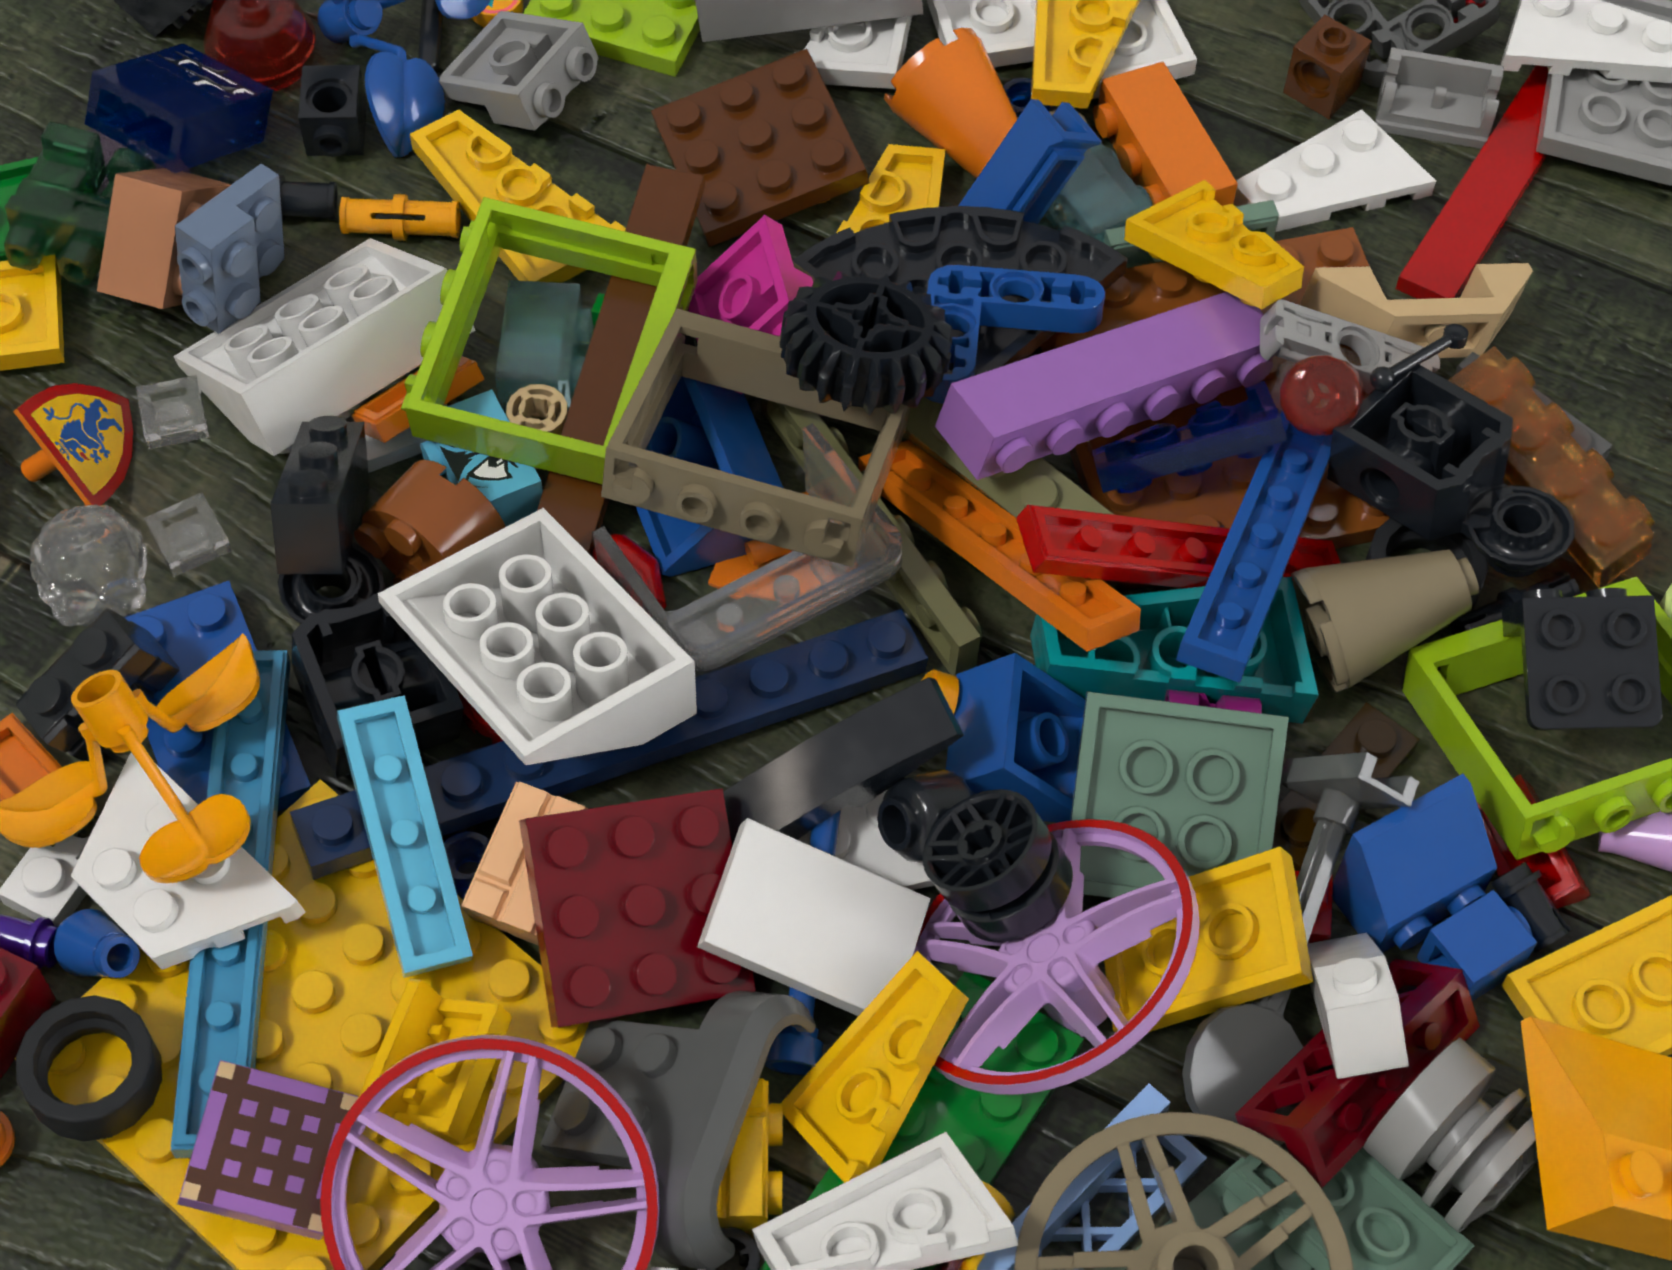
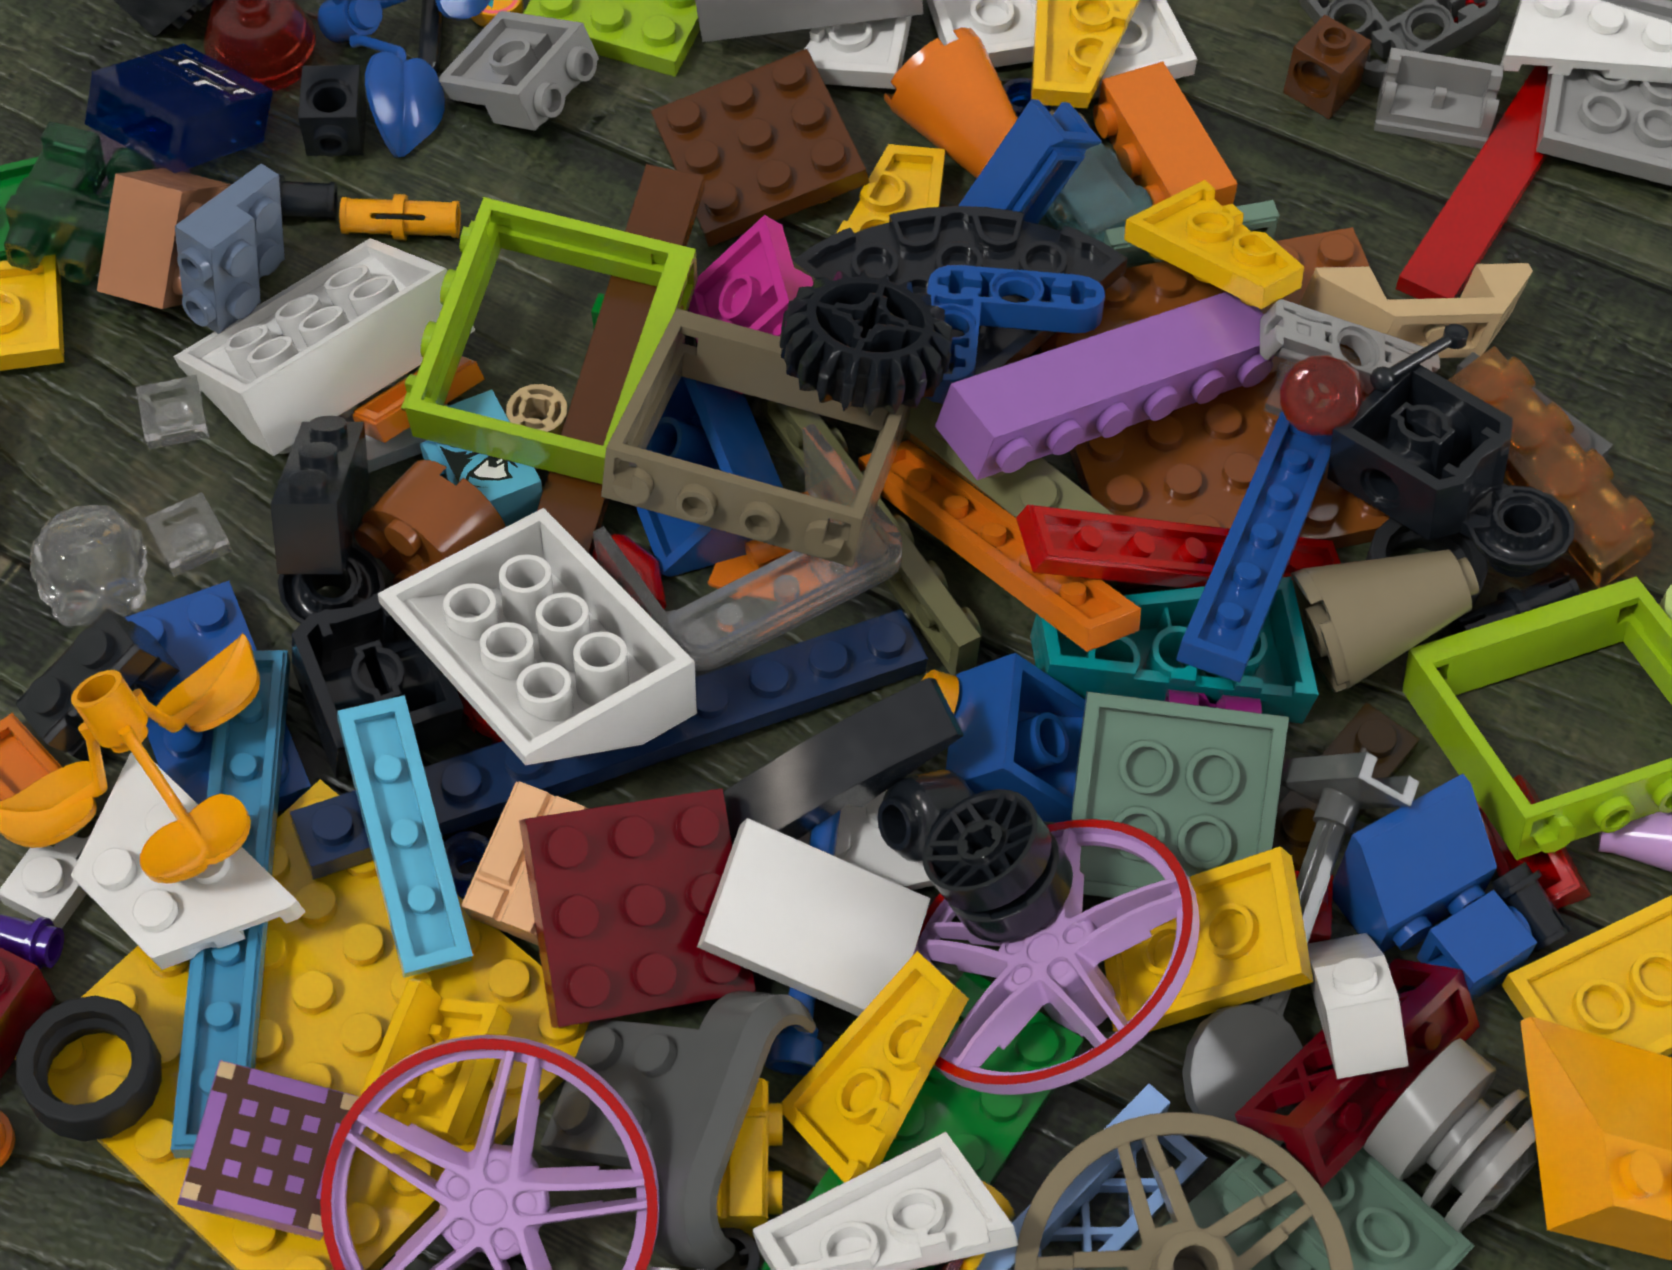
(82, 435): shield -> none
(94, 946): blue cone -> none
(479, 165): yellow wing -> none
(542, 338): clear light blue brick -> none
(1210, 435): clear blue wing -> none
(1336, 171): white wing -> none
(1587, 659): black bracket -> none

